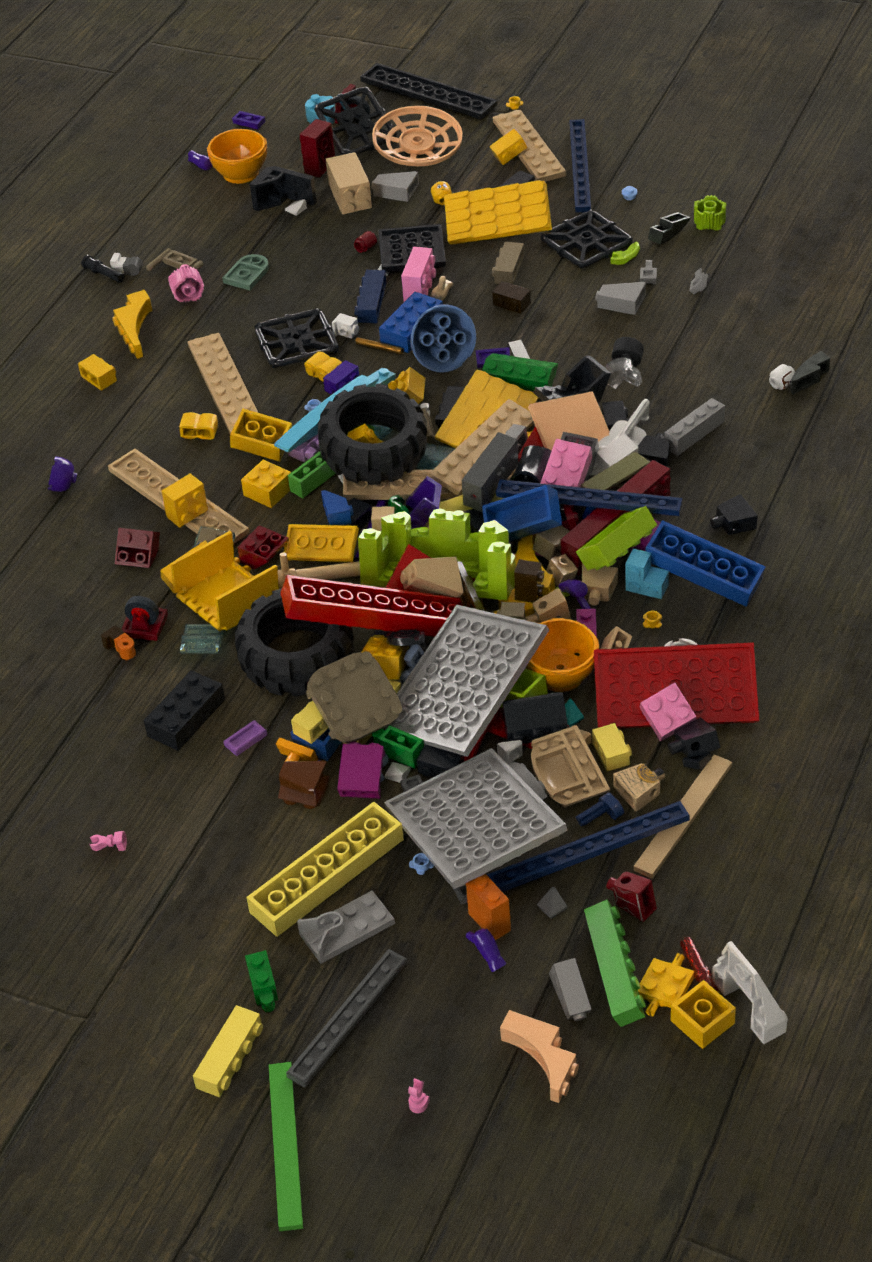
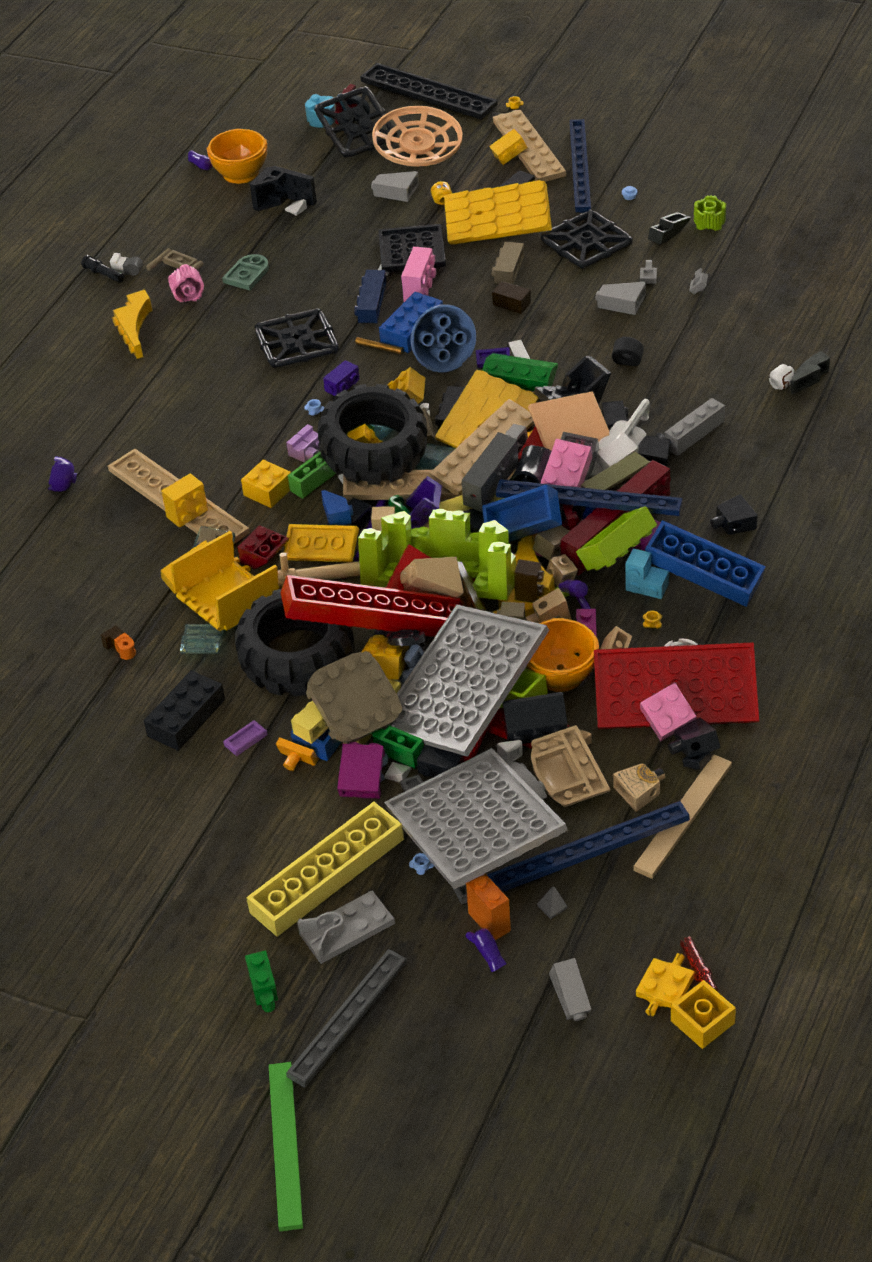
(97, 372): yellow brick -> none
(101, 841): bright pink piece -> none
(136, 547): dark red slope -> none
(143, 619): plate -> none
(198, 425): yellow brick -> none
(221, 377): tan plate -> none
(228, 1051): light yellow brick -> none
(248, 120): dark purple plate -> none
(258, 434): yellow brick -> none
(303, 783): reddish brown piece -> none
(308, 425): medium azure slope -> none
(317, 146): dark red brick -> none
(320, 365): yellow brick -> none
(345, 326): white brick -> none
(348, 183): tan brick -> none
(365, 241): dark red brick -> none
(418, 1100): bright pink piece -> none
(442, 289): tan piece -> none
(543, 1044): light nougat arch -> none
(572, 713): teal slope -> none
(600, 583): tan torso -> none
(607, 803): dark blue piece -> none
(611, 747): light yellow brick -> none
(614, 963): bright green brick -> none
(621, 370): clear brick -> none
(623, 257): lime piece -> none
(633, 895): dark red torso -> none
(736, 972): white wedge -> none

